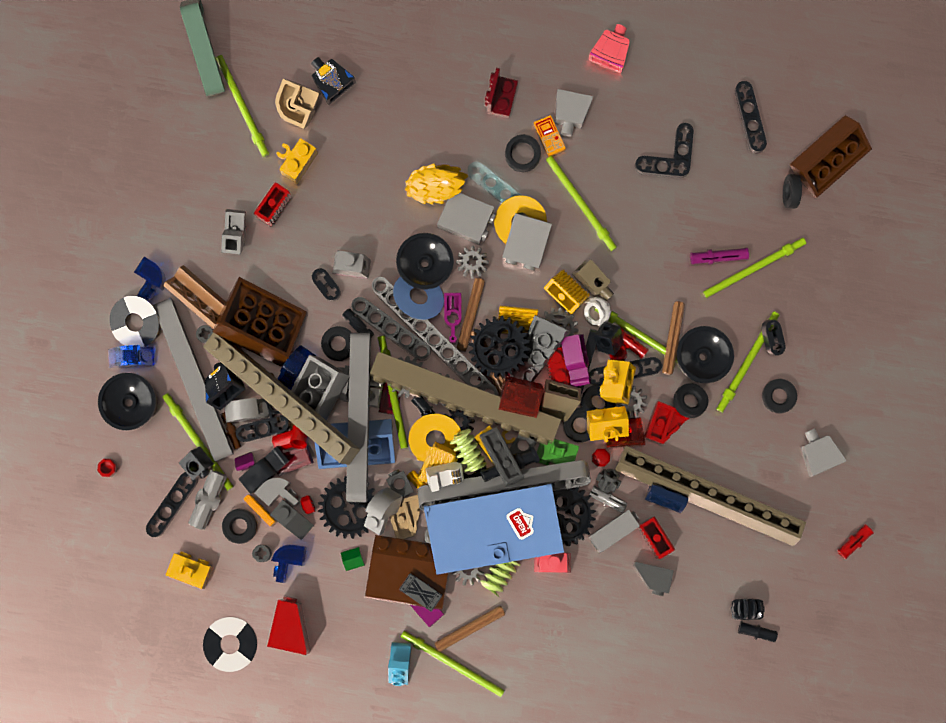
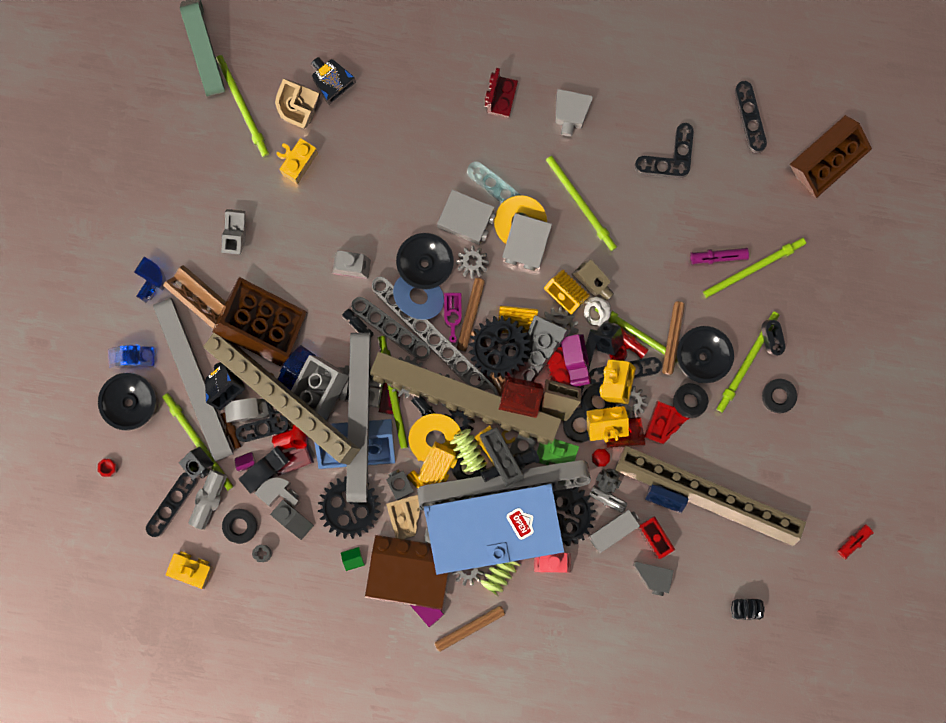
(136, 305): sticker -> none
(200, 332): dark grey bush -> none
(234, 661): sticker -> none
(260, 510): light orange tile -> none
(272, 204): red brick -> none
(287, 555): clear blue brick -> none
(289, 627): red slope -> none
(307, 504): red tile -> none
(322, 287): black beam -> none
(326, 343): black tyre -> none
(380, 508): light grey brick -> none
(399, 663): medium azure pin -> none
(419, 643): lime bar -> none
(420, 592): tile -> none
(435, 183): yellow head -> none
(443, 475): white leg -> none
(523, 139): black tyre -> none
(549, 136): light orange tile -> none
(611, 49): coral torso -> none
(757, 632): black axle -> none
(792, 191): black tyre -> none
(820, 453): light grey torso -> none

